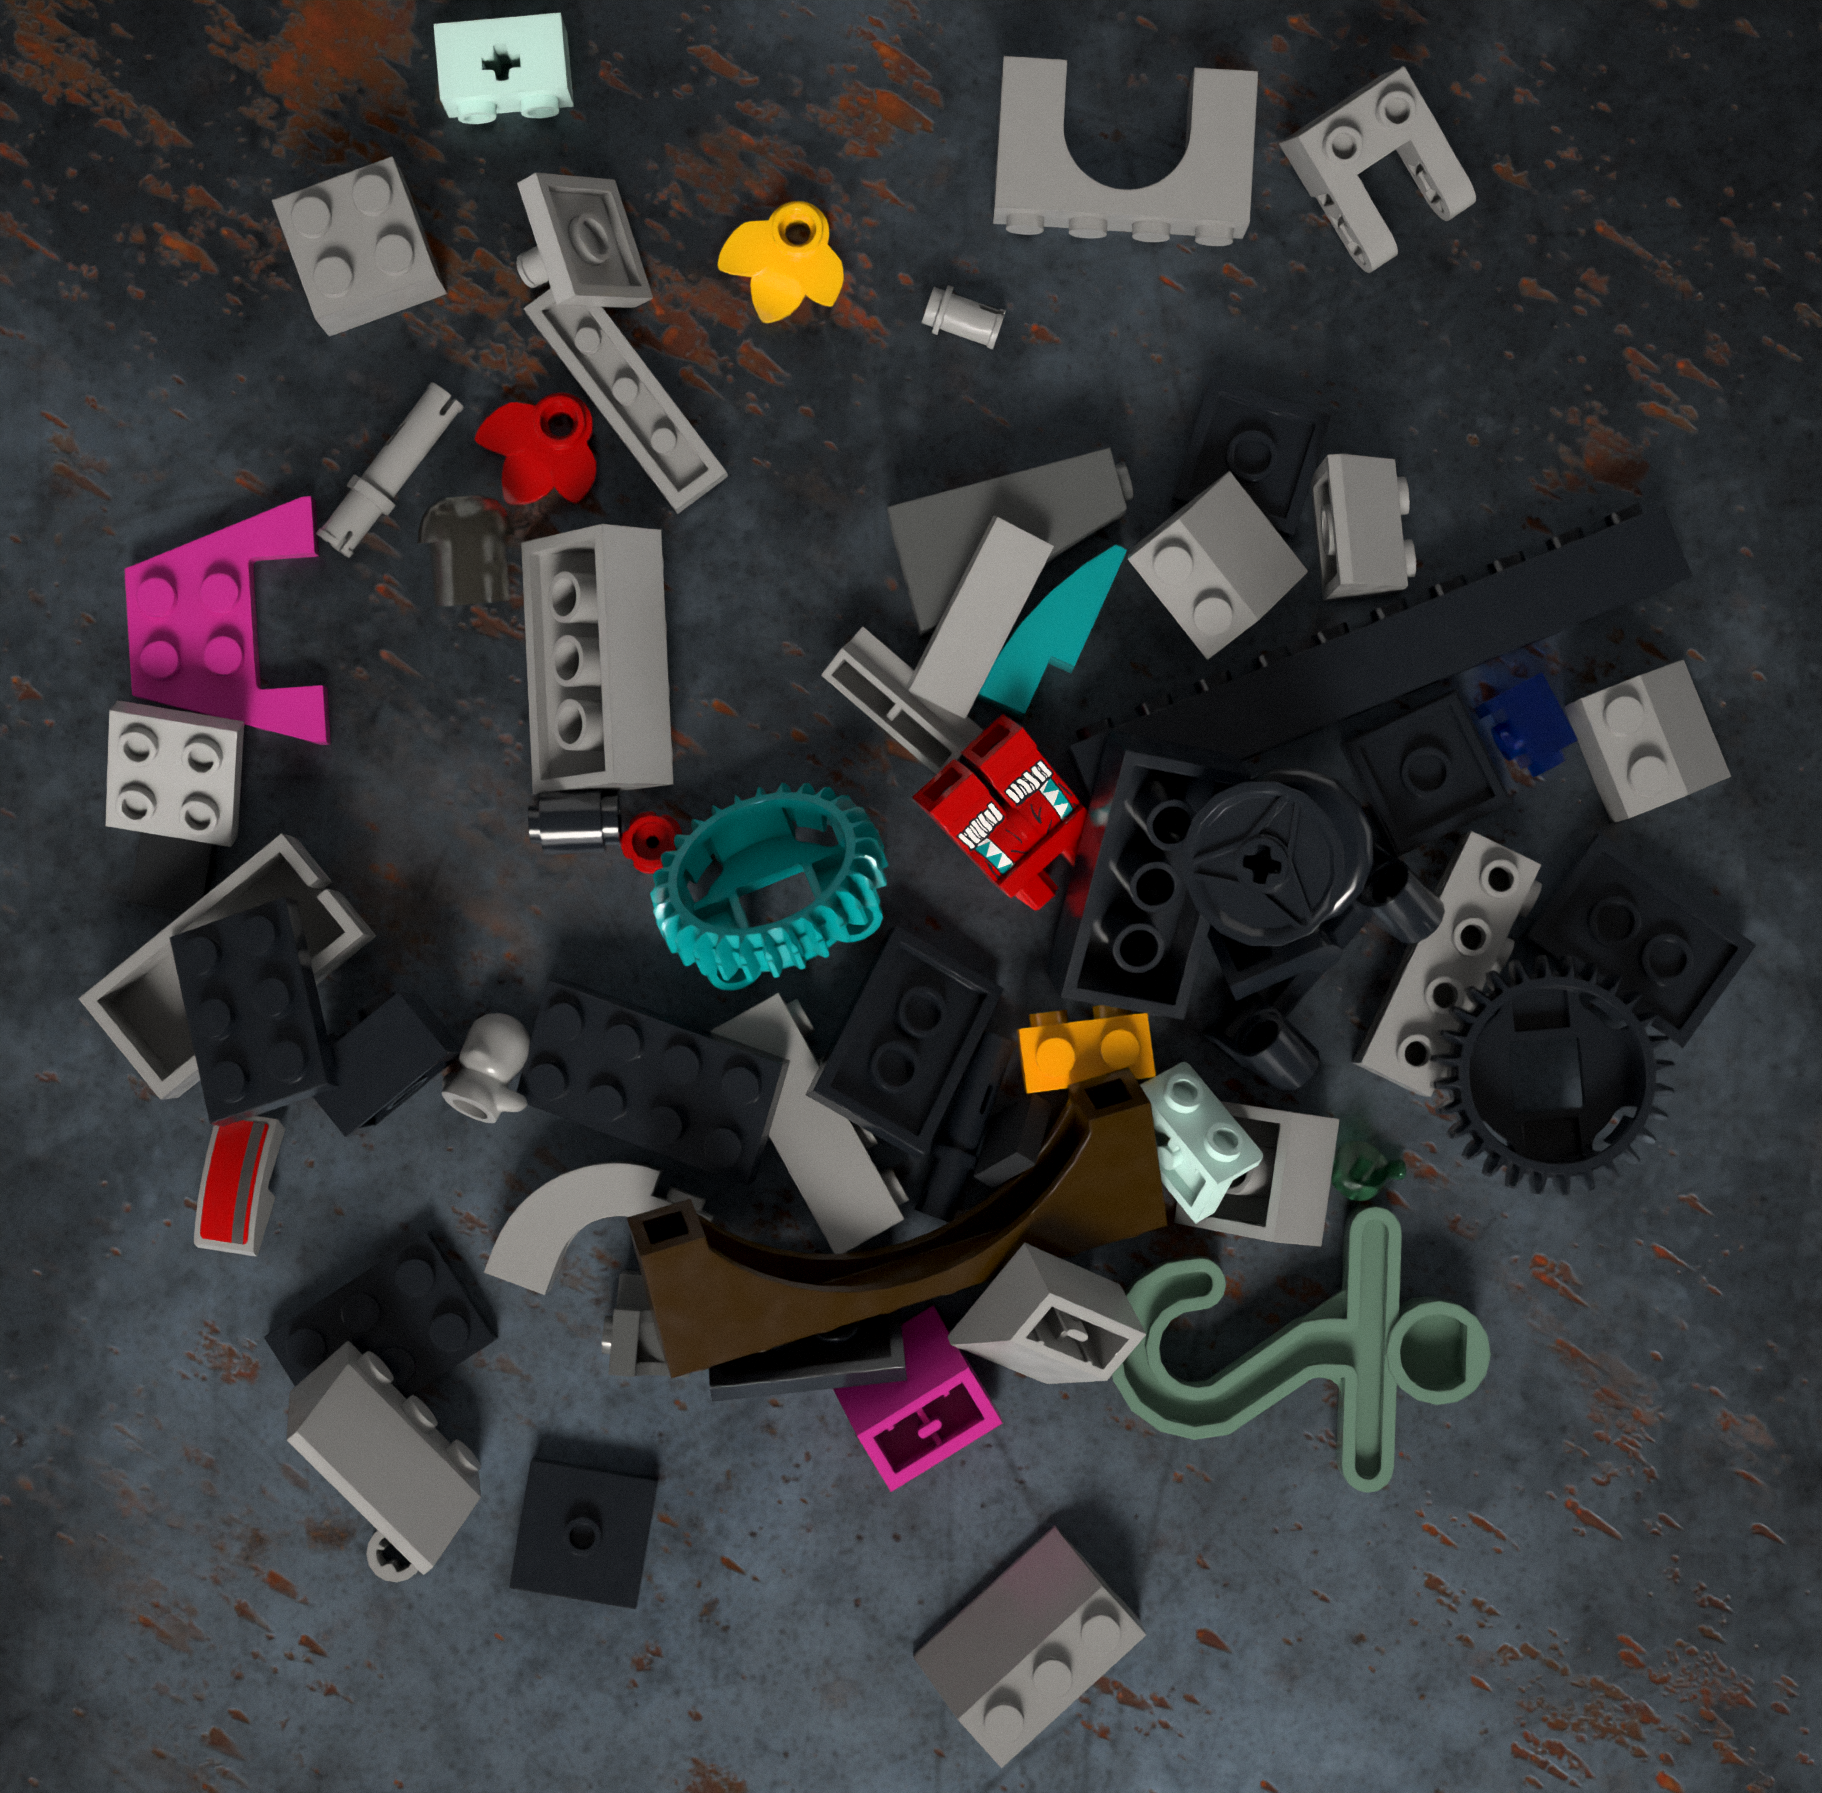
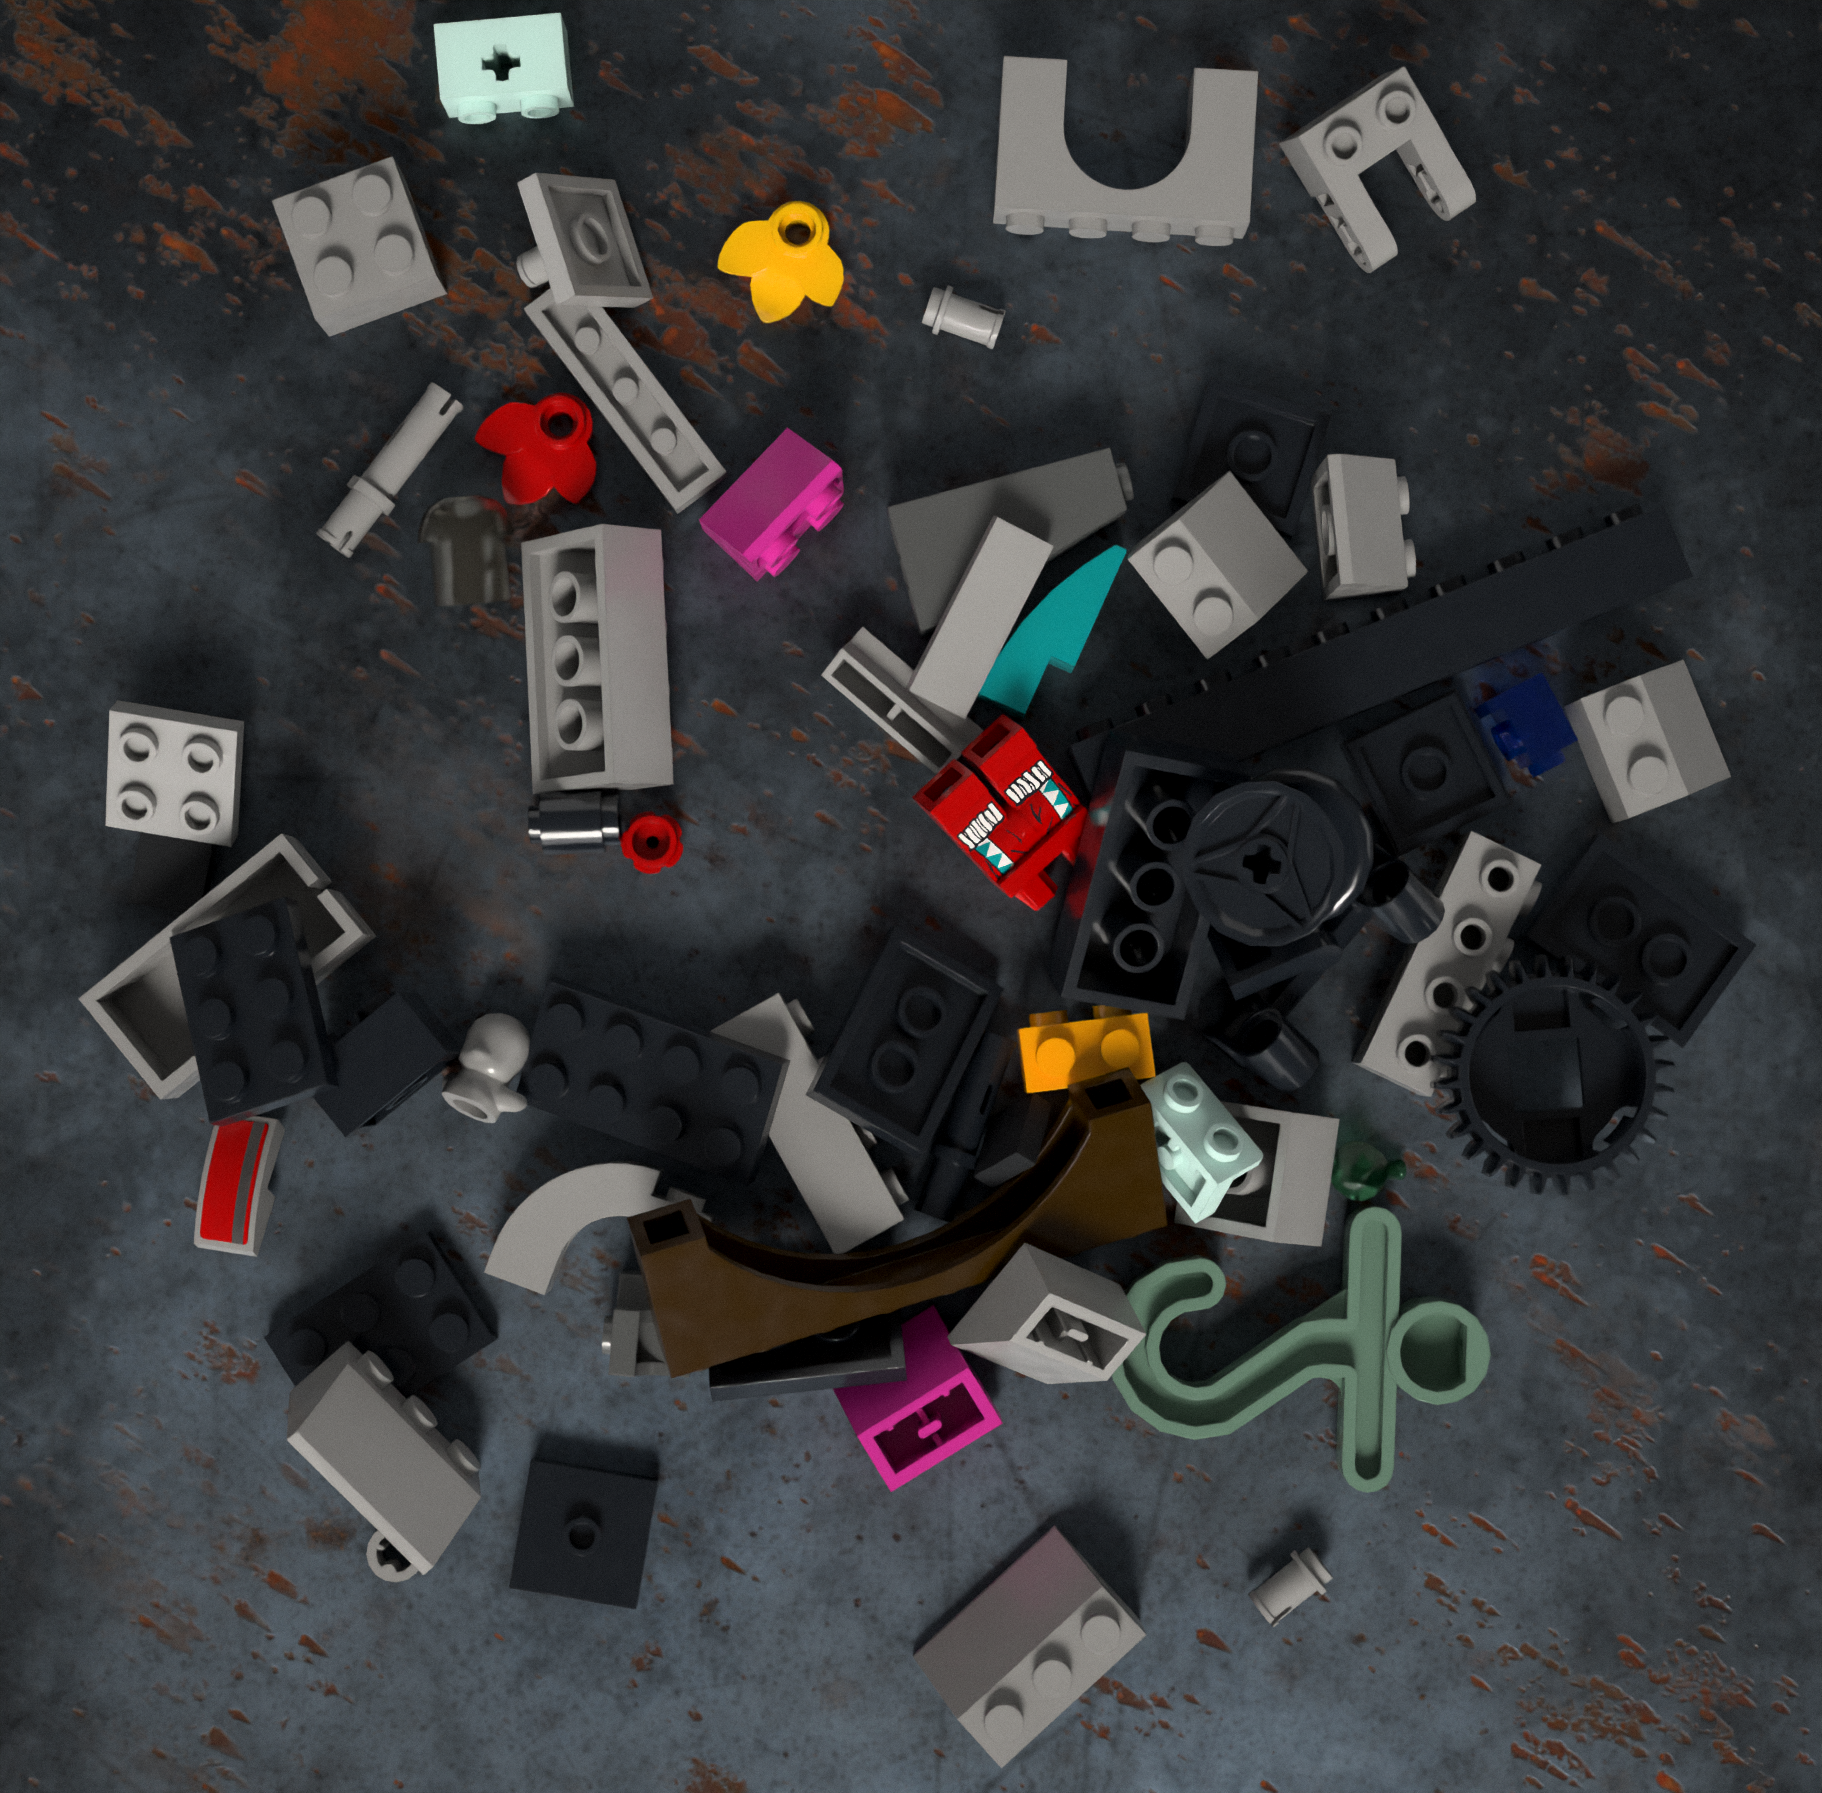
(198, 625): dark pink wing -> none
(757, 848): teal piece -> none
(775, 505): none -> dark pink slope
(1291, 1586): none -> light grey pin

